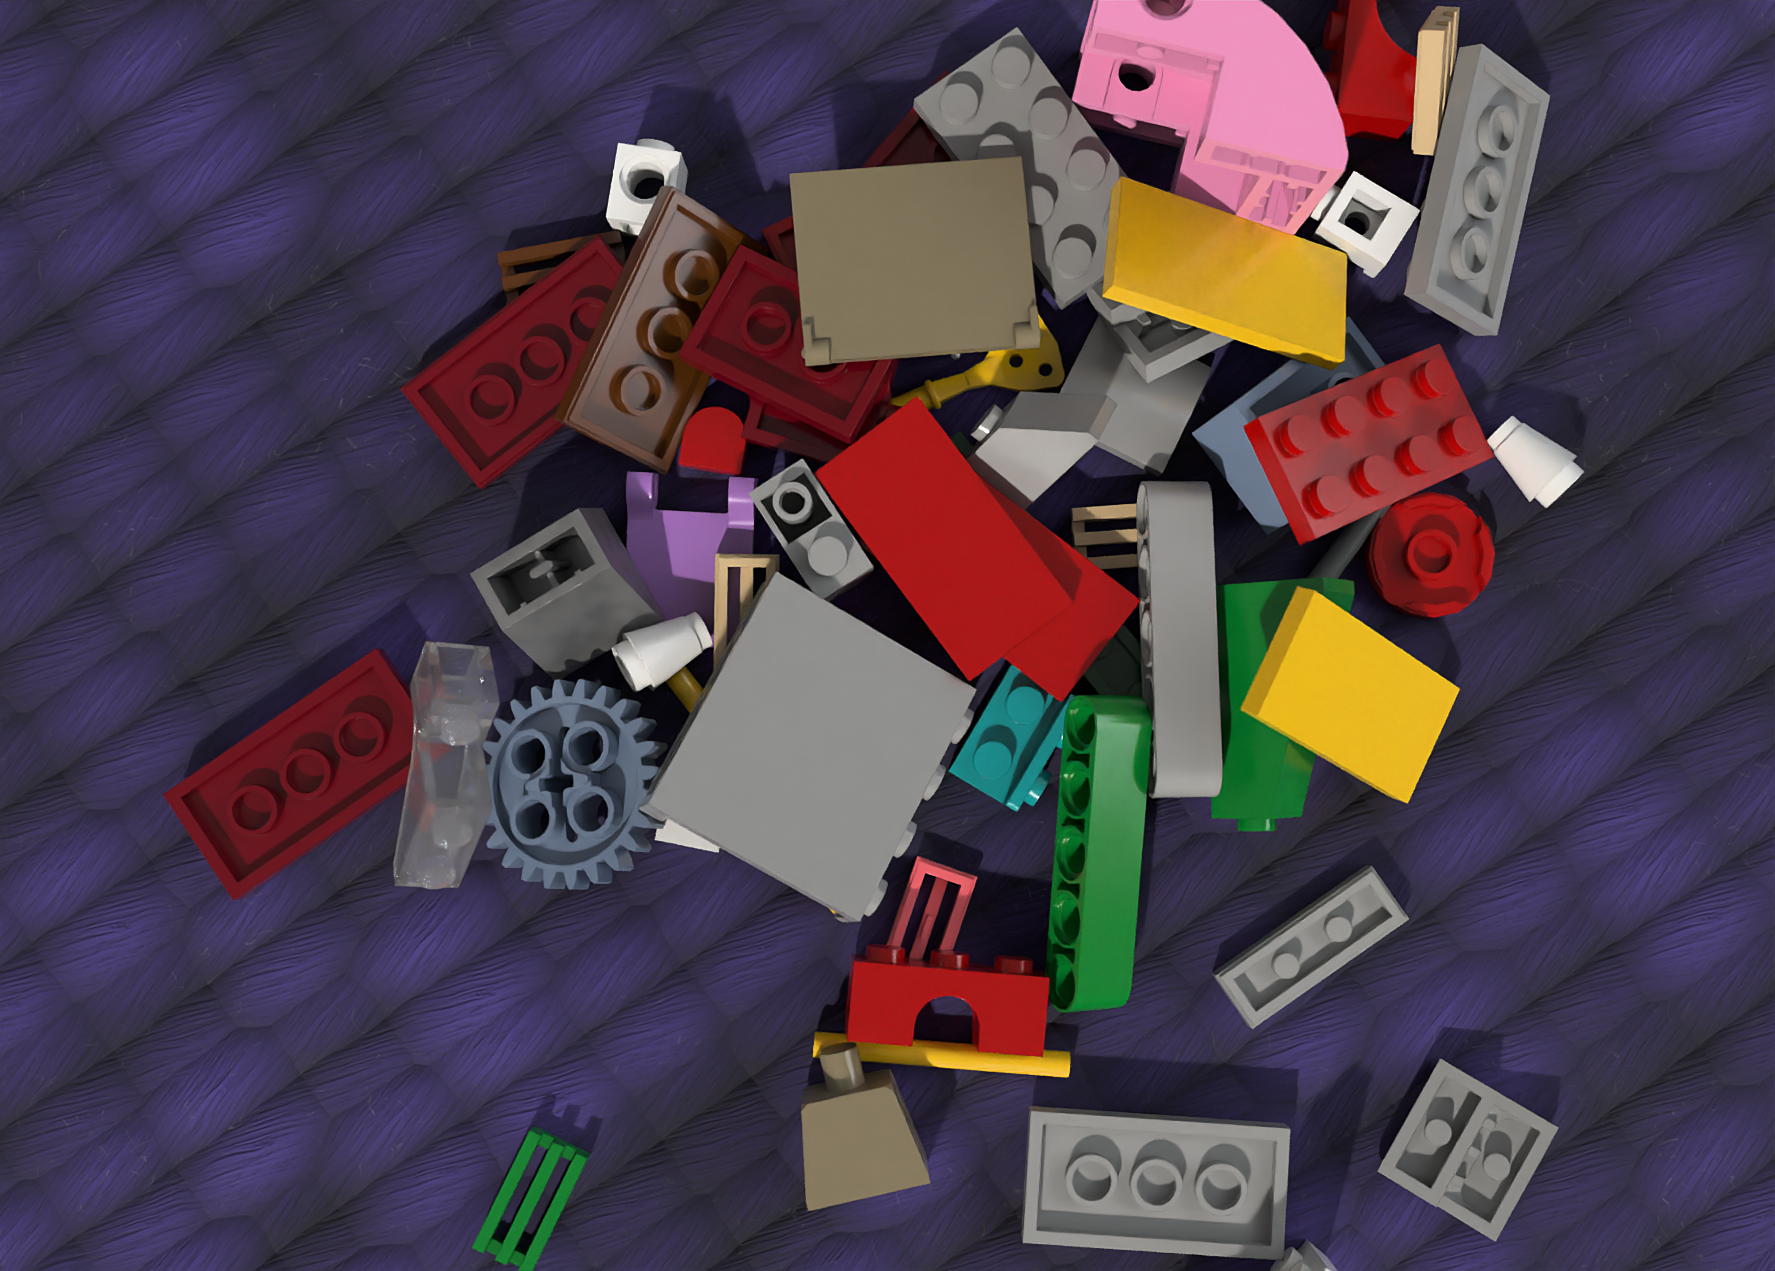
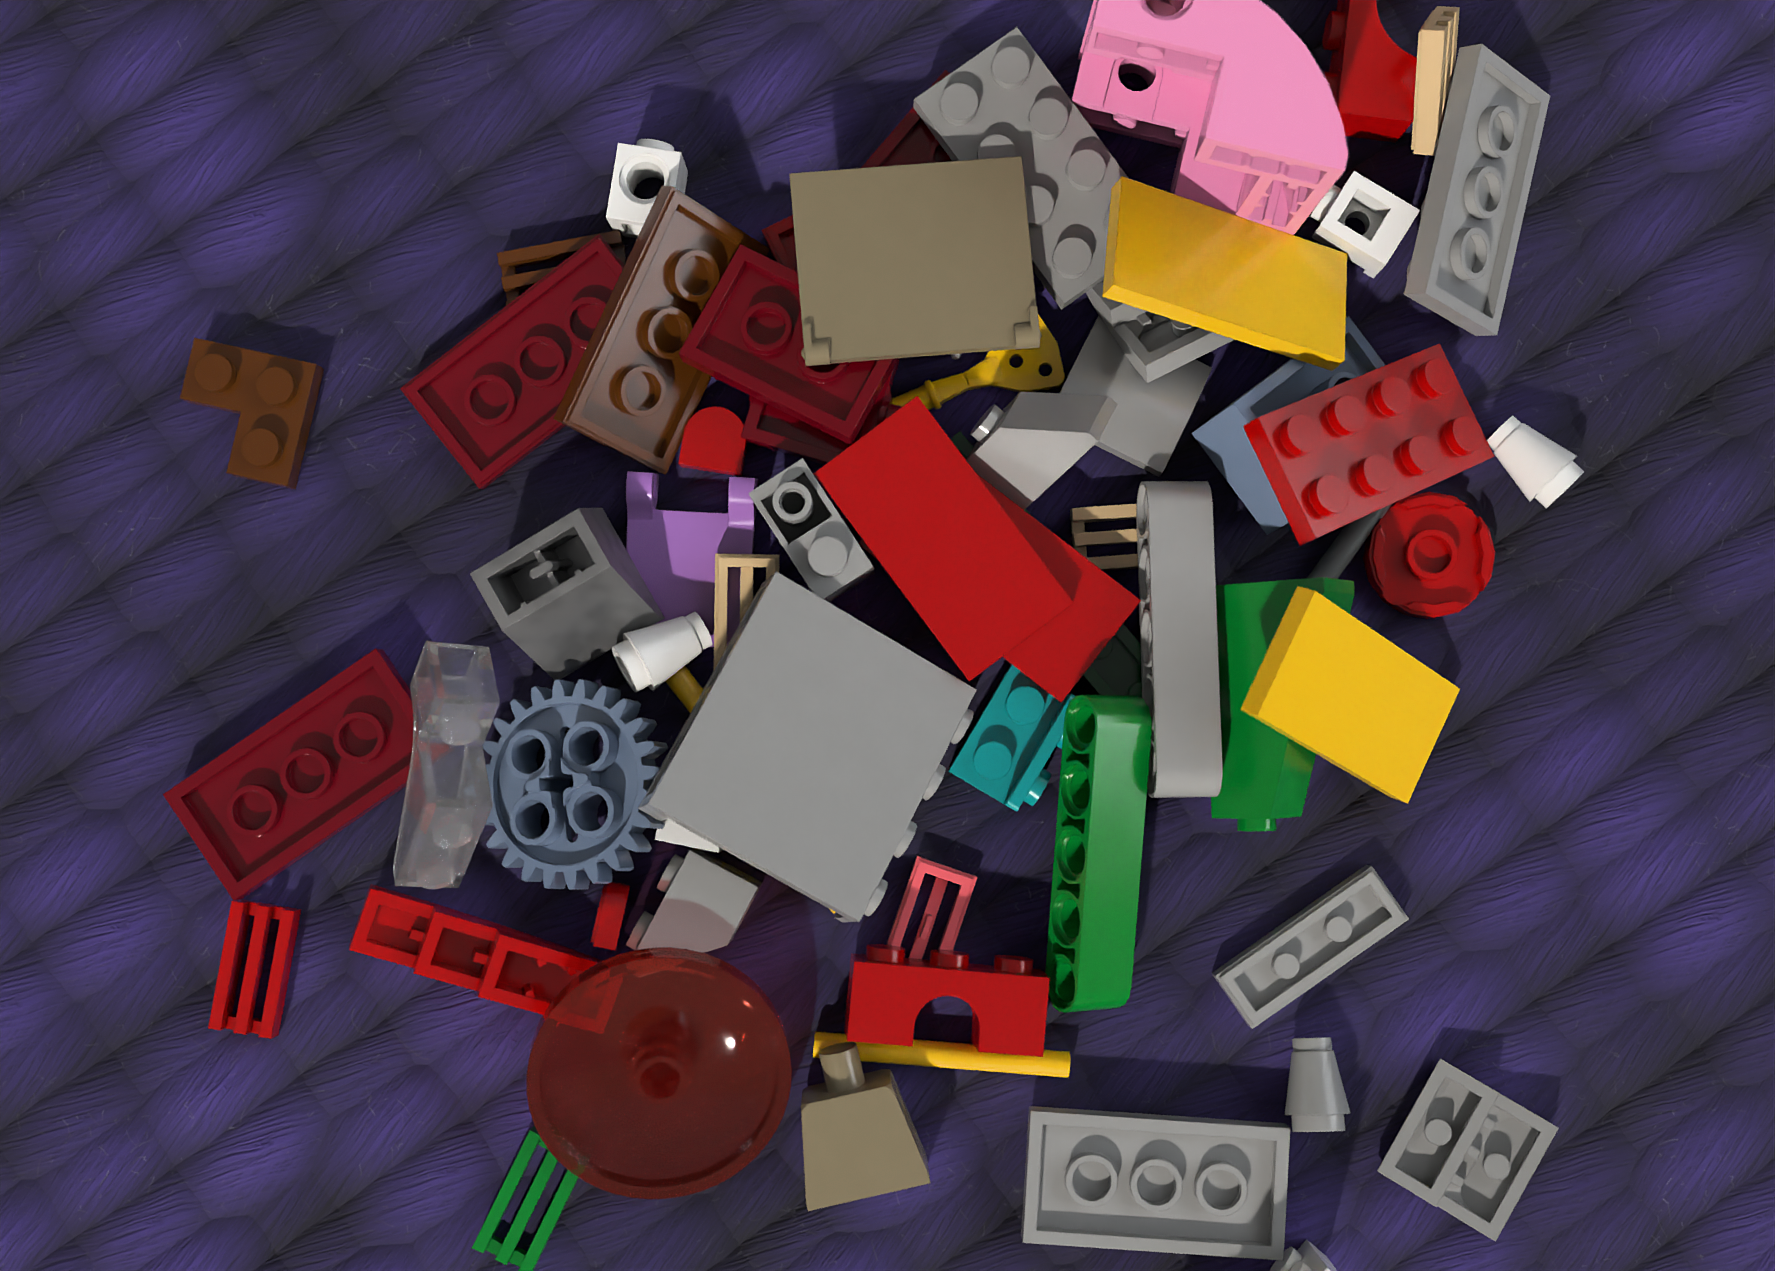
(230, 965): none -> red tile
(273, 401): none -> reddish brown plate
(465, 950): none -> red slope
(610, 915): none -> red tile
(658, 1073): none -> clear red dish
(700, 906): none -> light grey slope
(1315, 1087): none -> light grey cone

